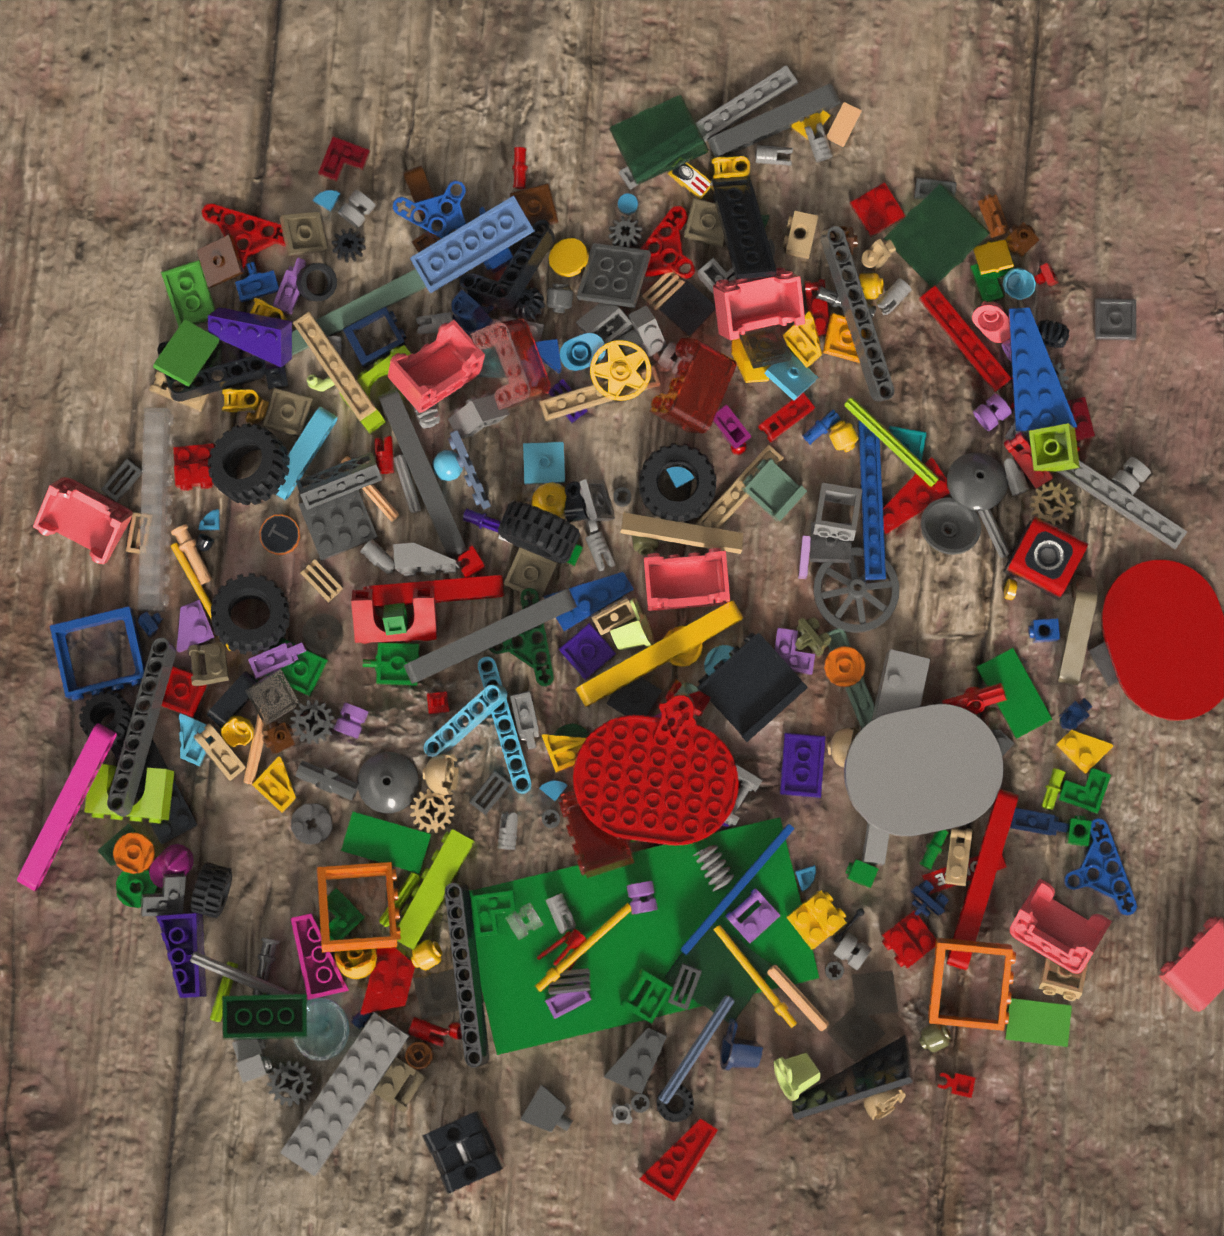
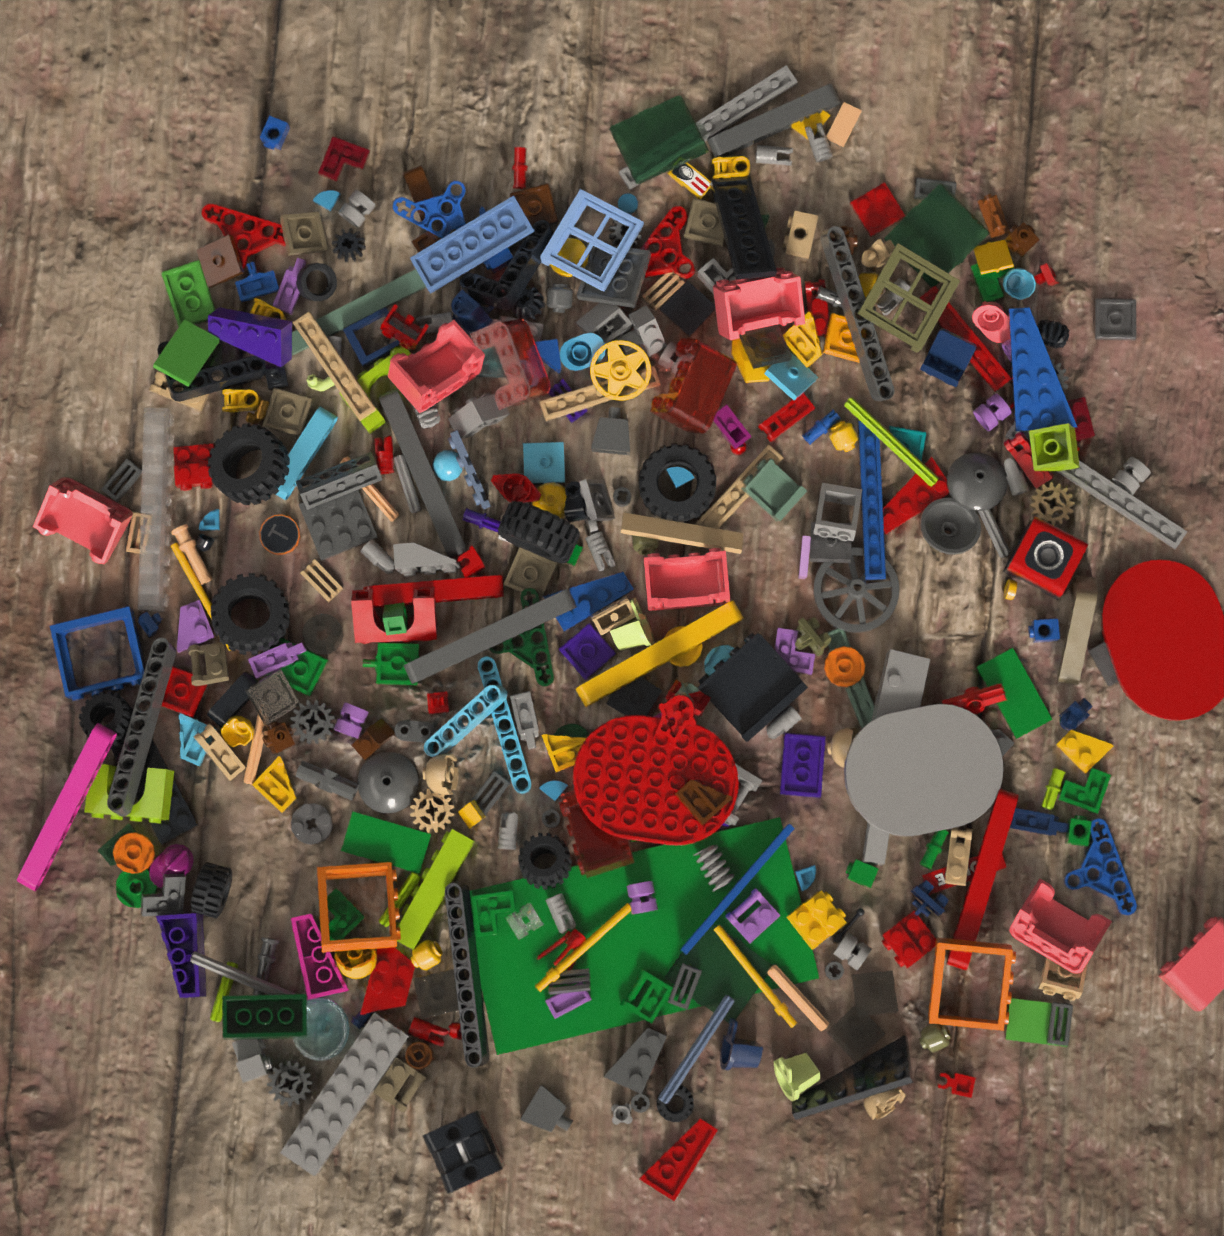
(271, 125): none -> blue brick
(373, 739): none -> reddish brown slope
(402, 329): none -> red window
(414, 731): none -> dark grey plate
(471, 814): none -> yellow tile
(516, 488): none -> red hat
(539, 846): none -> black tyre
(566, 227): none -> light blue window
(612, 434): none -> dark grey torso
(701, 800): none -> reddish brown wing
(783, 722): none -> light grey hinge
(932, 311): none -> olive window
(948, 357): none -> dark blue bracket
(1059, 1025): none -> dark grey tile

